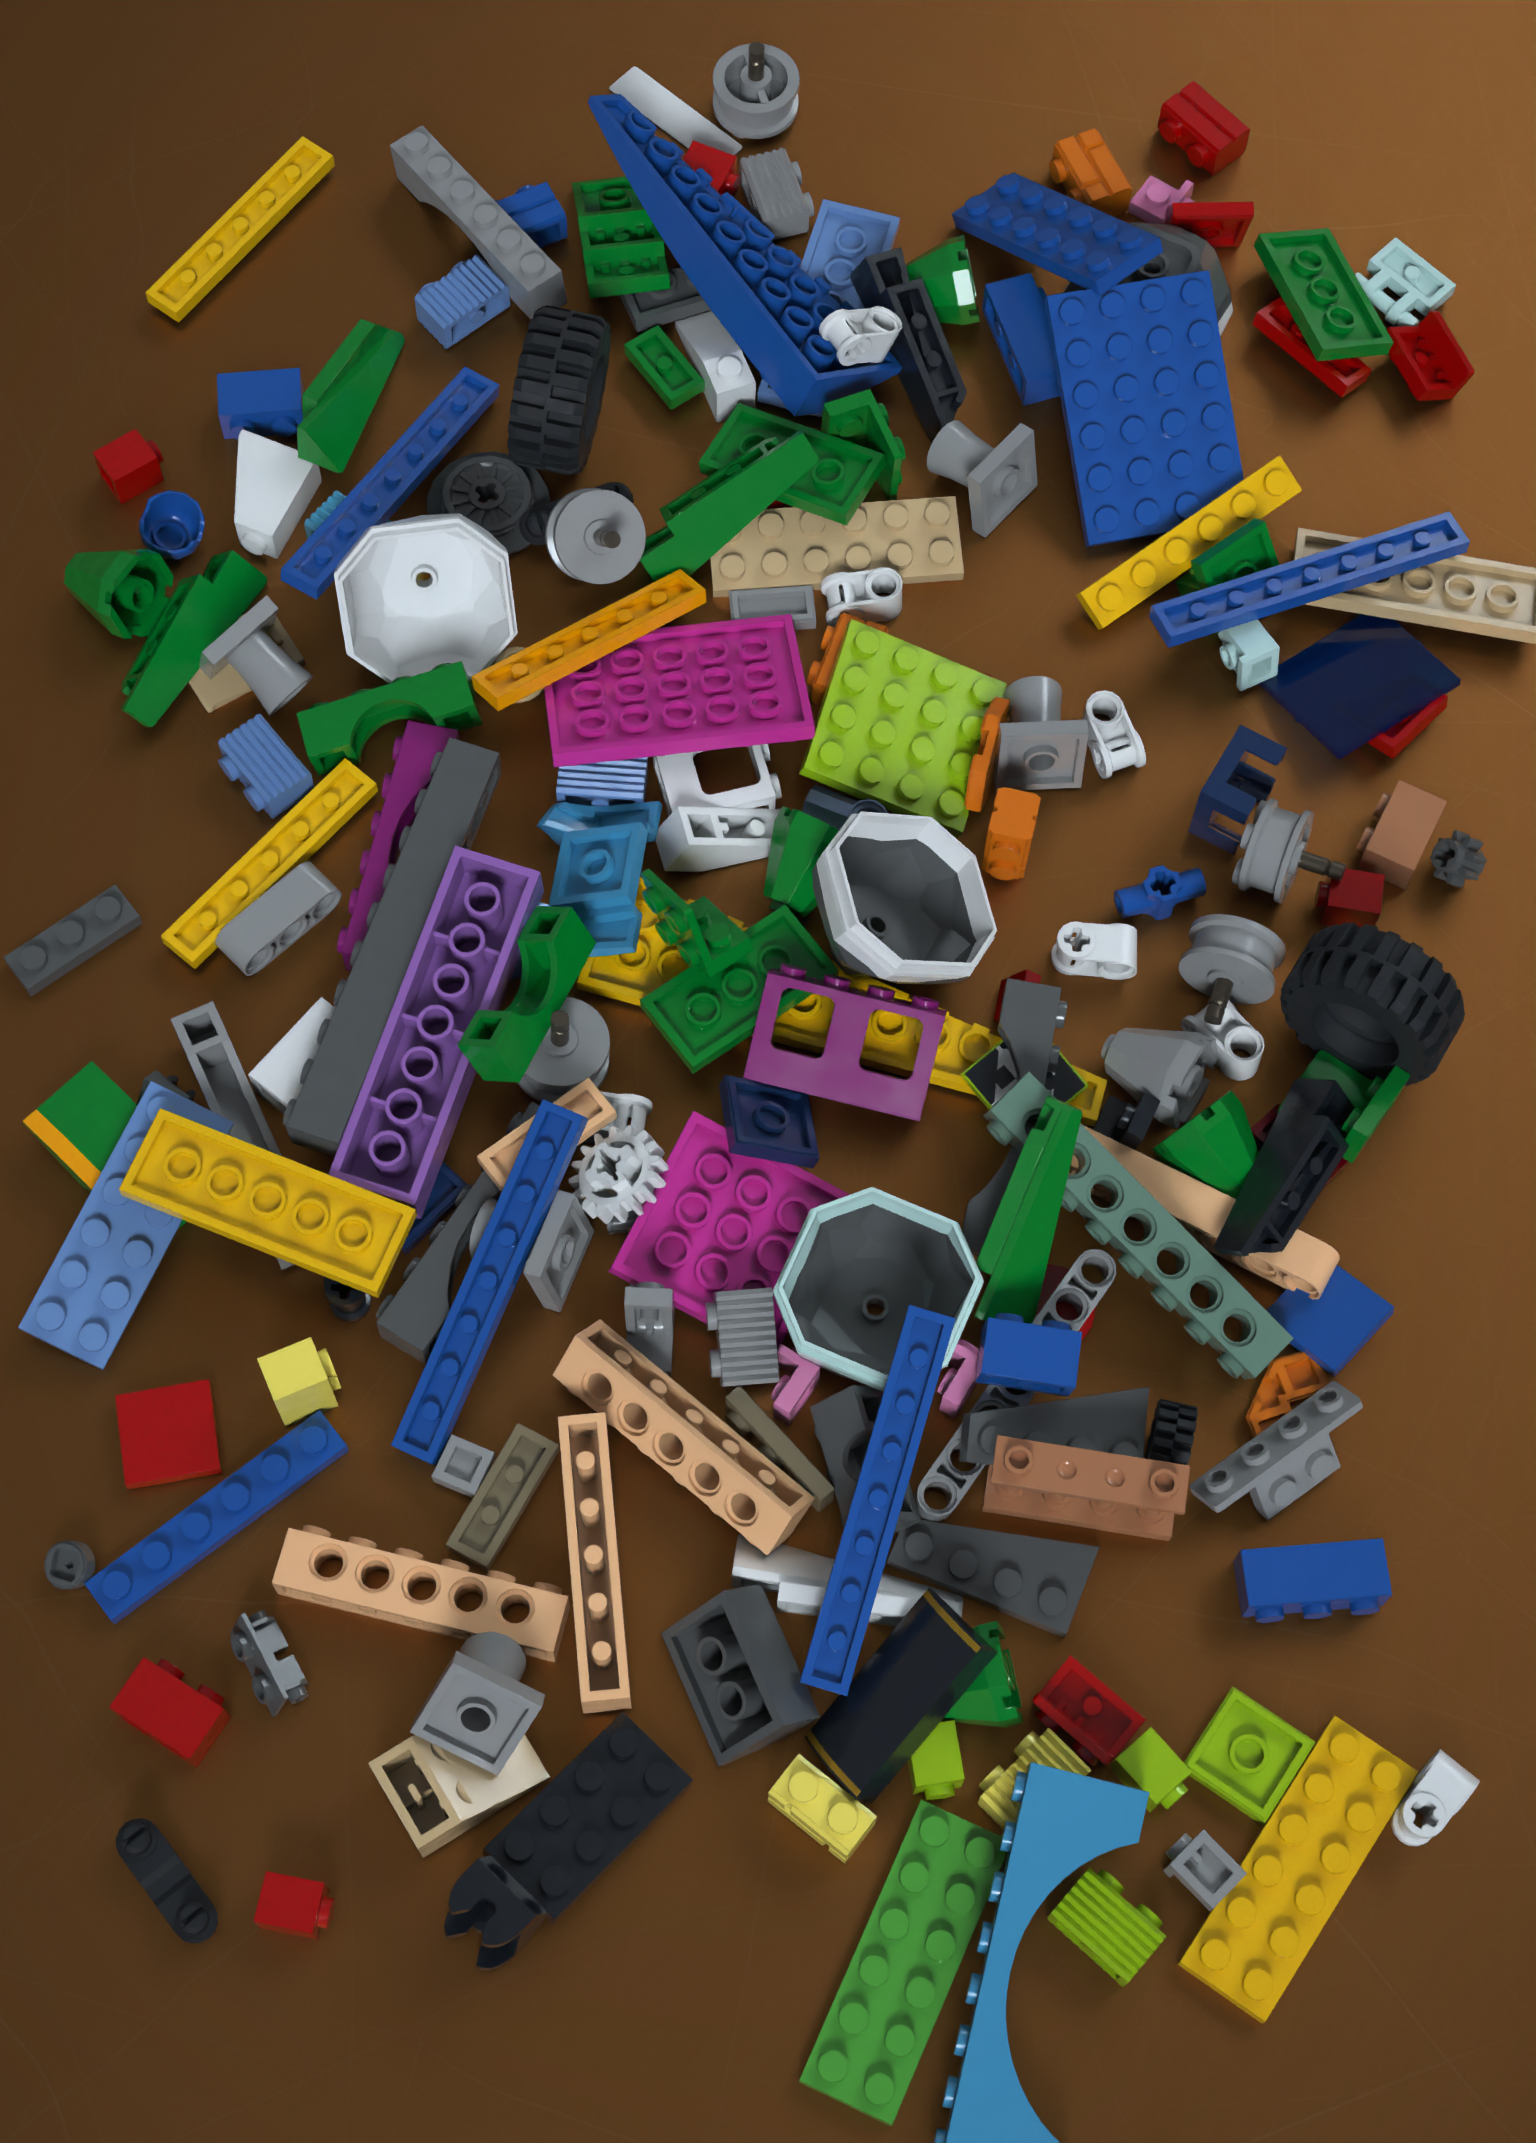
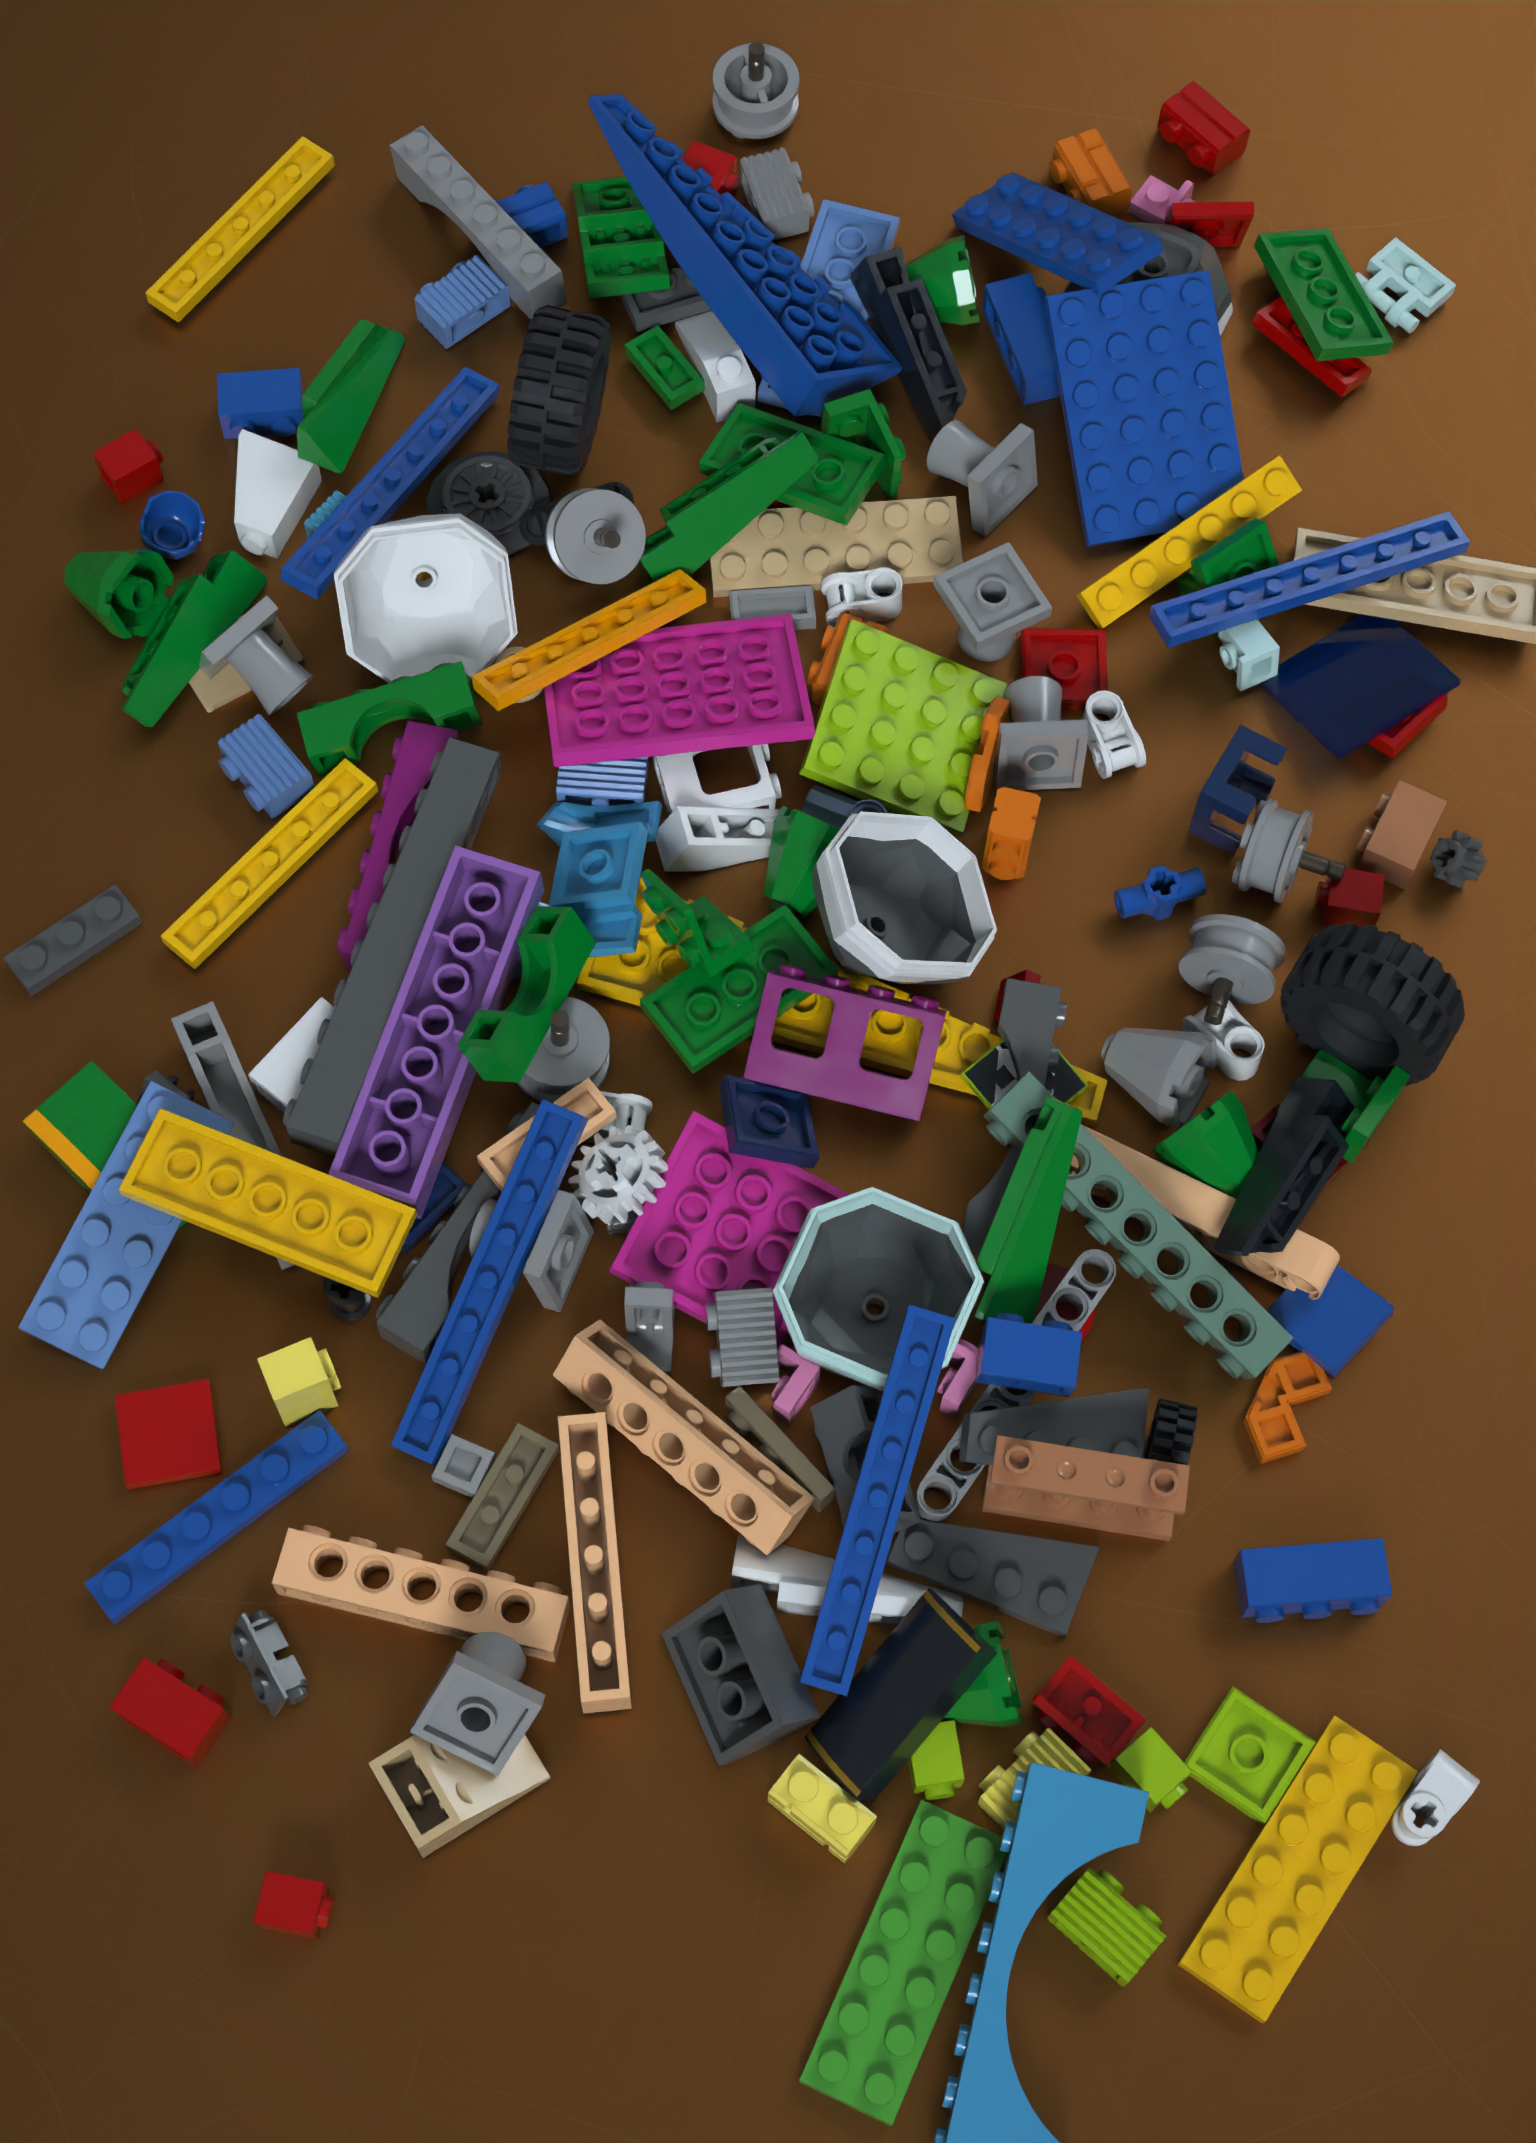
(69, 1564): dark grey tile -> none
(166, 1880): black piece -> none
(278, 918): light grey beam -> none
(564, 1841): black hinge -> none
(671, 112): white sticker -> none
(861, 334): white piece -> none
(992, 602): none -> light grey plant
(1069, 657): none -> red tile
(1099, 950): white piece -> none
(1126, 1121): black bracket -> none
(1203, 1868): light grey bracket -> none
(1283, 1458): light grey bracket -> none
(1430, 358): red bracket -> none

